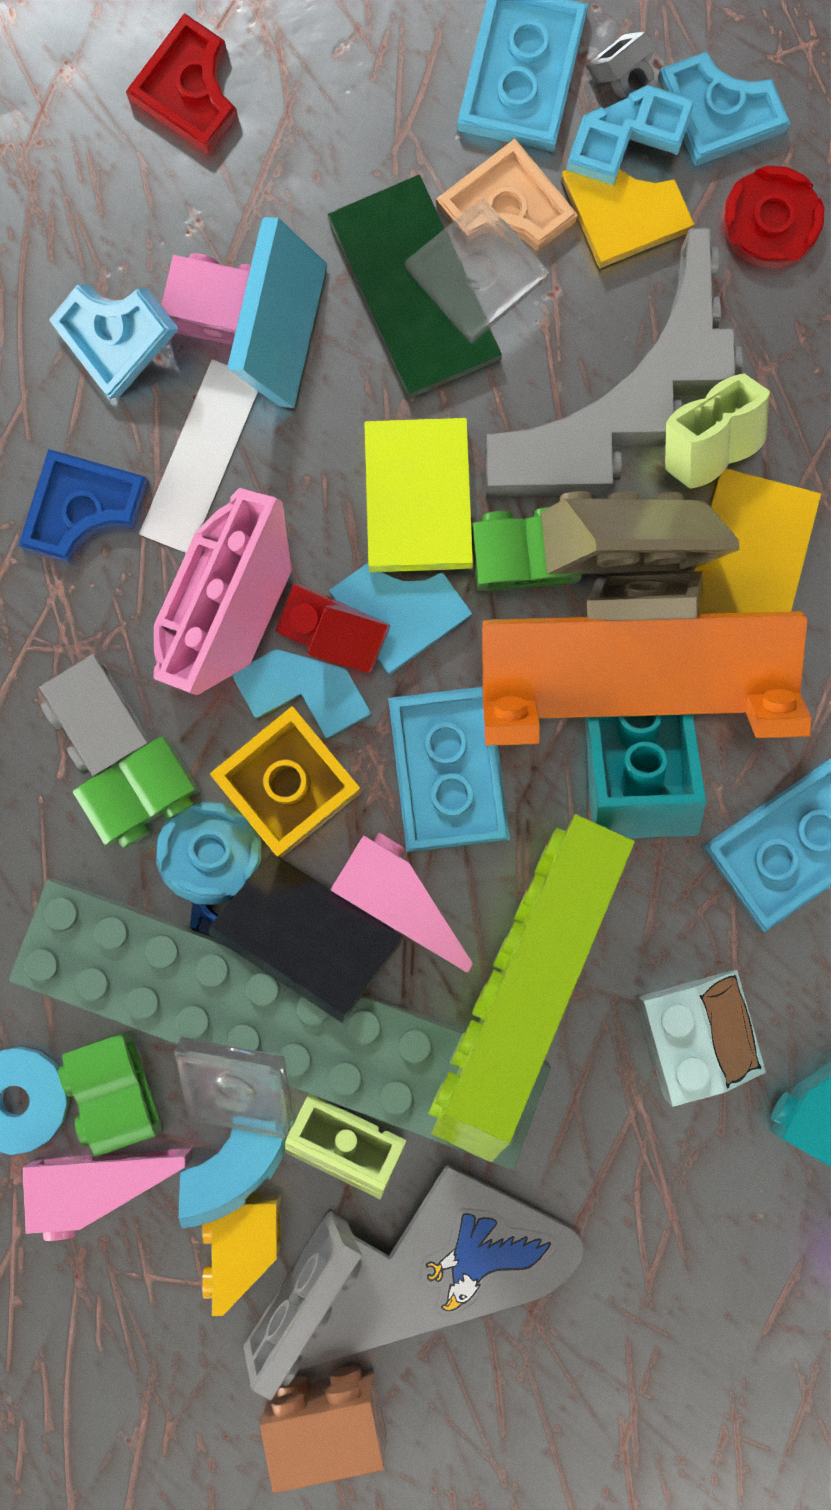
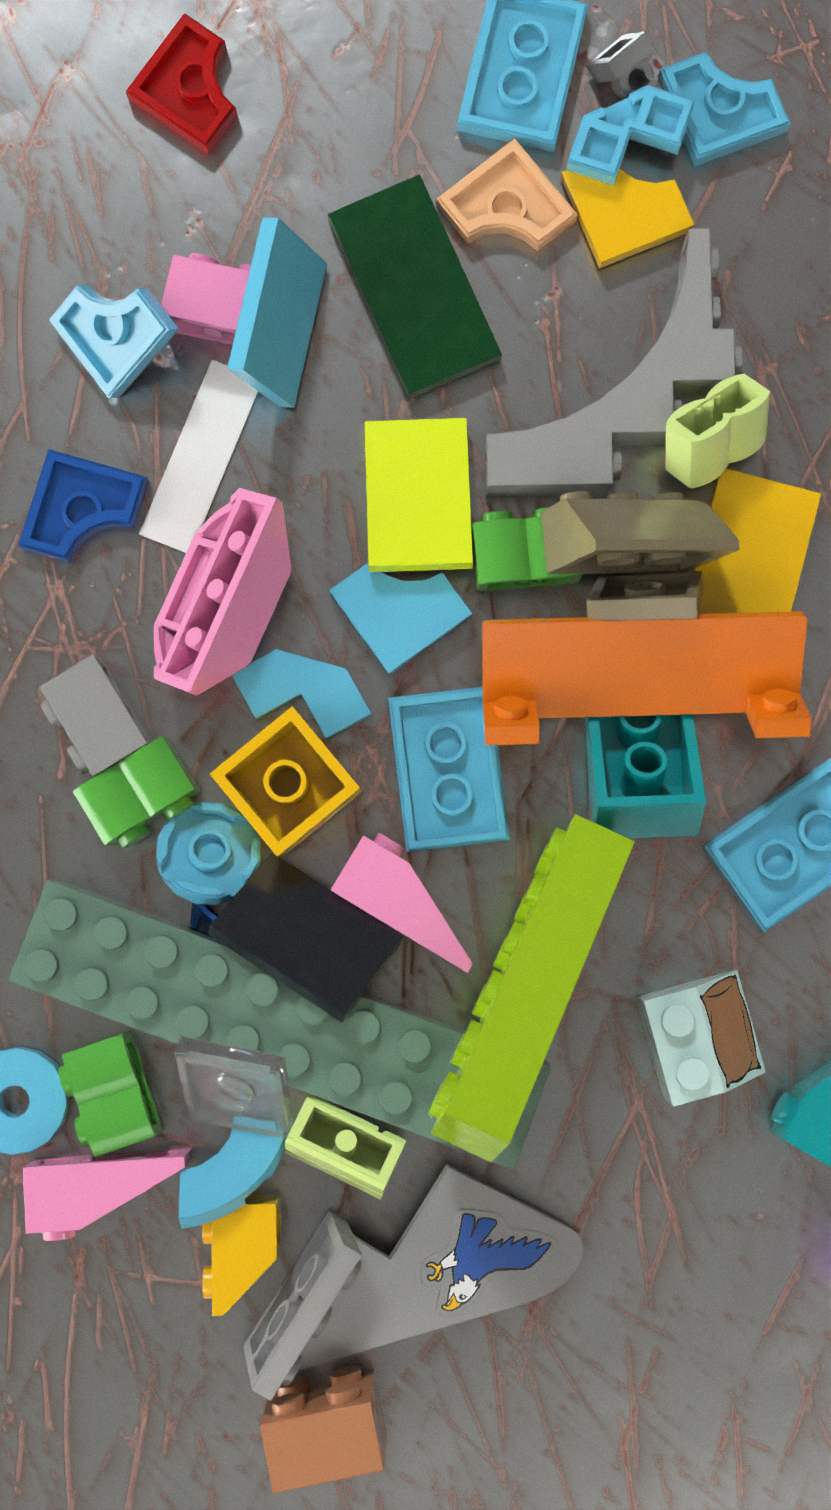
(332, 629): red slope -> none
(477, 269): clear tile -> none
(772, 217): red tile -> none

